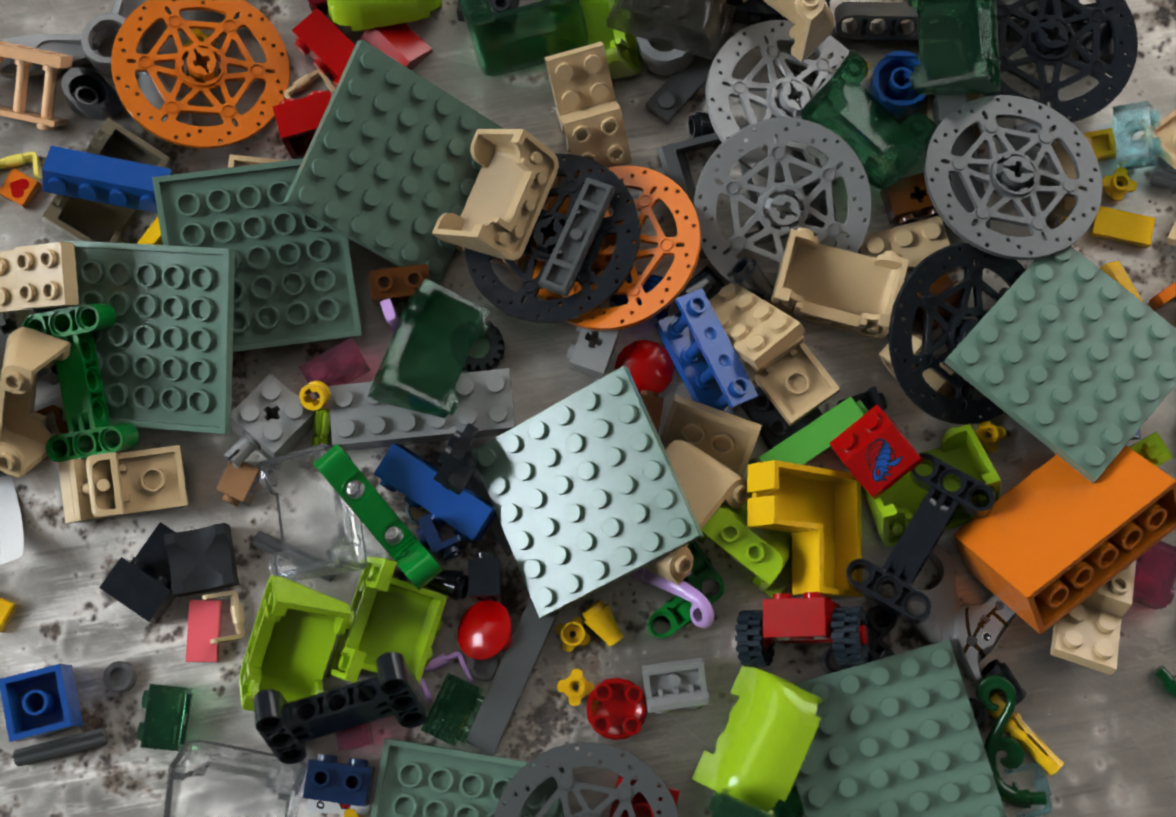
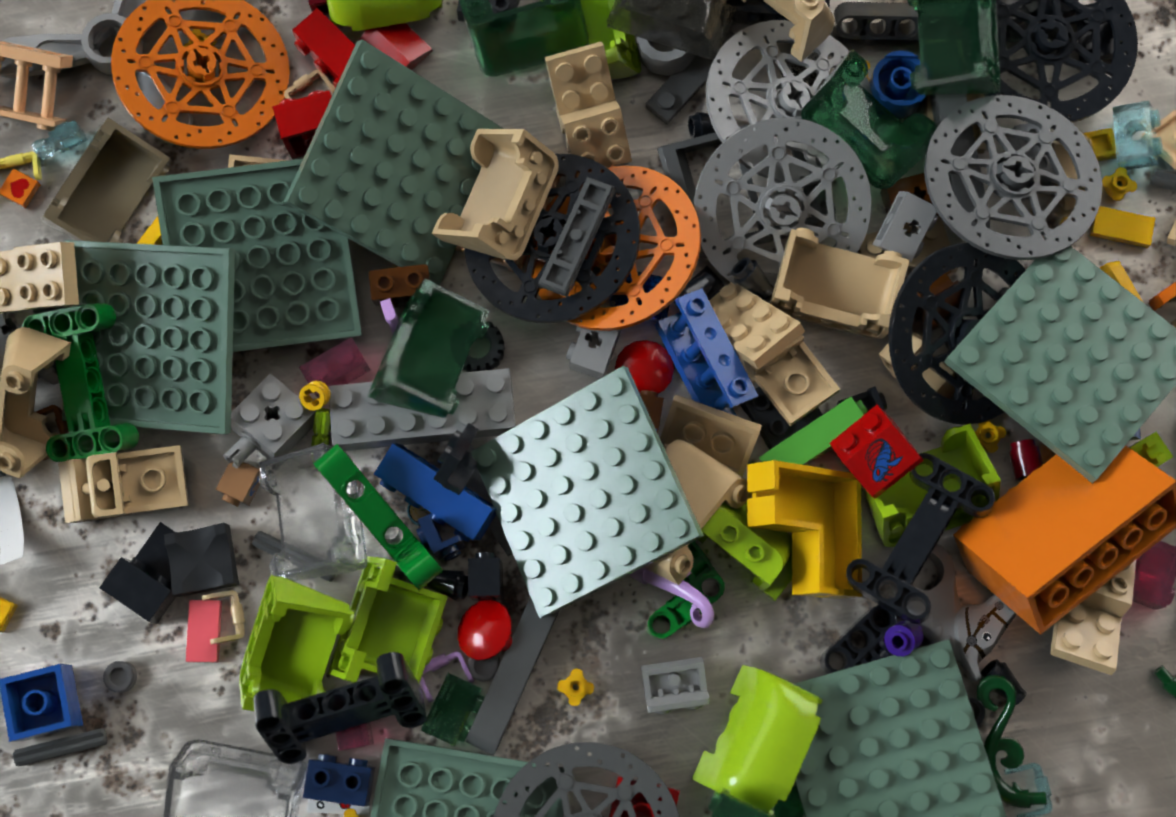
(62, 138): none -> clear light blue plate
(90, 94): black piece -> none
(101, 178): blue brick -> none
(165, 717): clear green brick -> none
(569, 642): yellow plate -> none
(602, 622): yellow cone -> none
(616, 708): red dish -> none
(799, 621): brick -> none
(903, 638): none -> dark purple brick
(906, 209): none -> light grey brick
(1025, 458): none -> dark red brick
(1028, 739): yellow pin -> none

